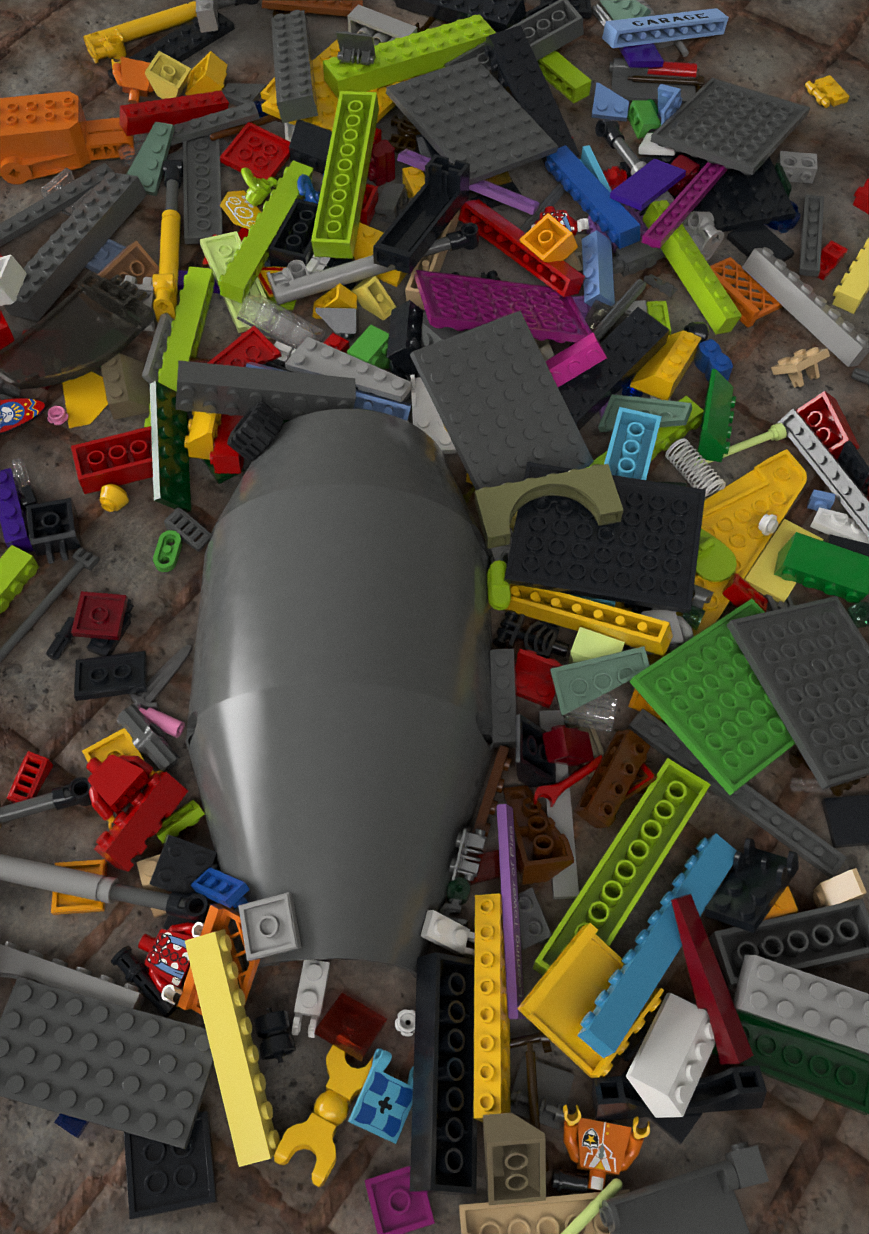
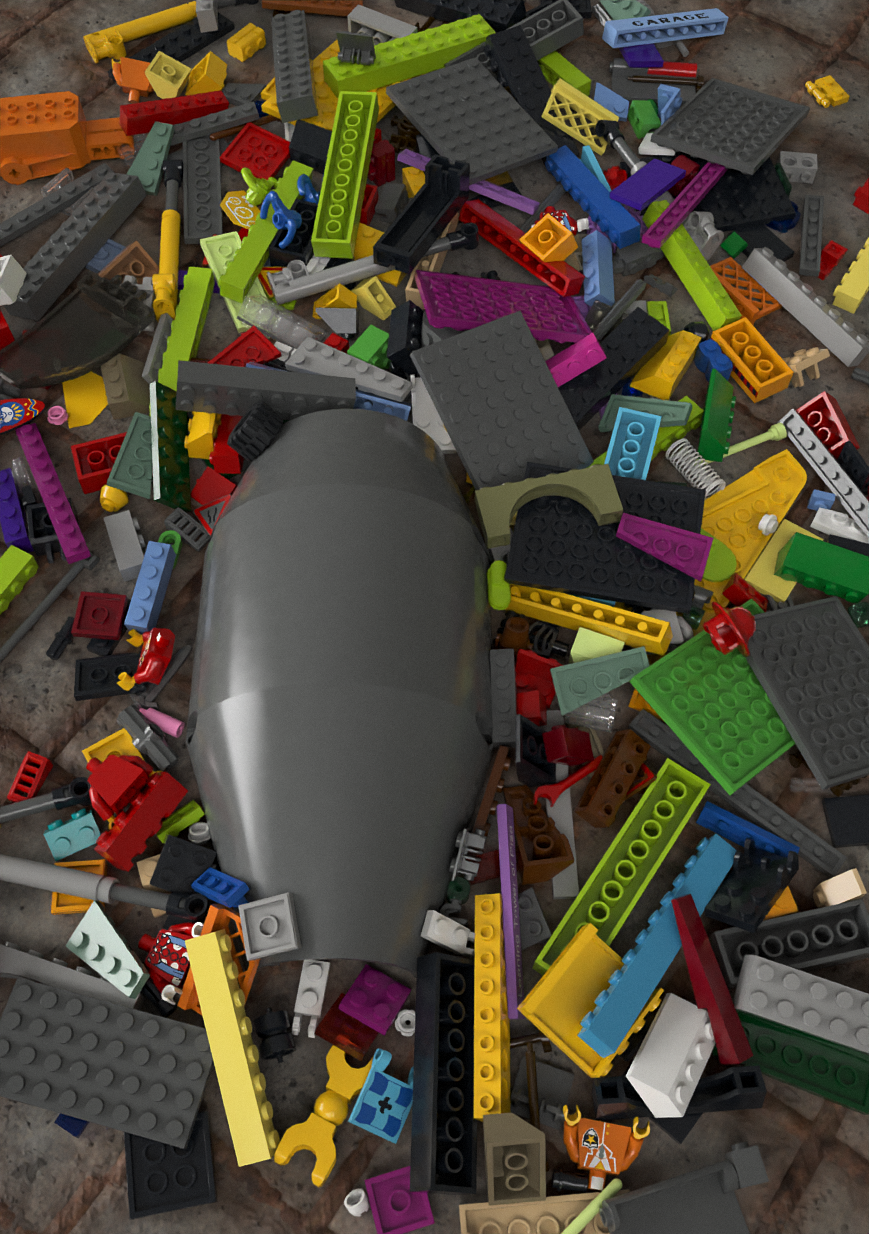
(52, 494): none -> magenta plate
(73, 834): none -> teal bracket
(106, 951): none -> wing
(126, 543): none -> light grey brick
(134, 461): none -> sand green wing
(150, 587): none -> medium blue brick
(154, 656): none -> red torso
(199, 833): none -> white plate
(210, 513): none -> piece
(211, 487): none -> red piece
(246, 42): none -> yellow brick
(282, 218): none -> blue piece
(352, 1198): none -> white hinge
(375, 999): none -> magenta plate
(514, 636): none -> reddish brown piece
(532, 706): none -> red brick
(584, 107): none -> light yellow fence
(672, 545): none -> magenta wing
(730, 629): none -> red helmet
(734, 245): none -> green tile
(738, 830): none -> blue plate
(755, 363): none -> light orange brick

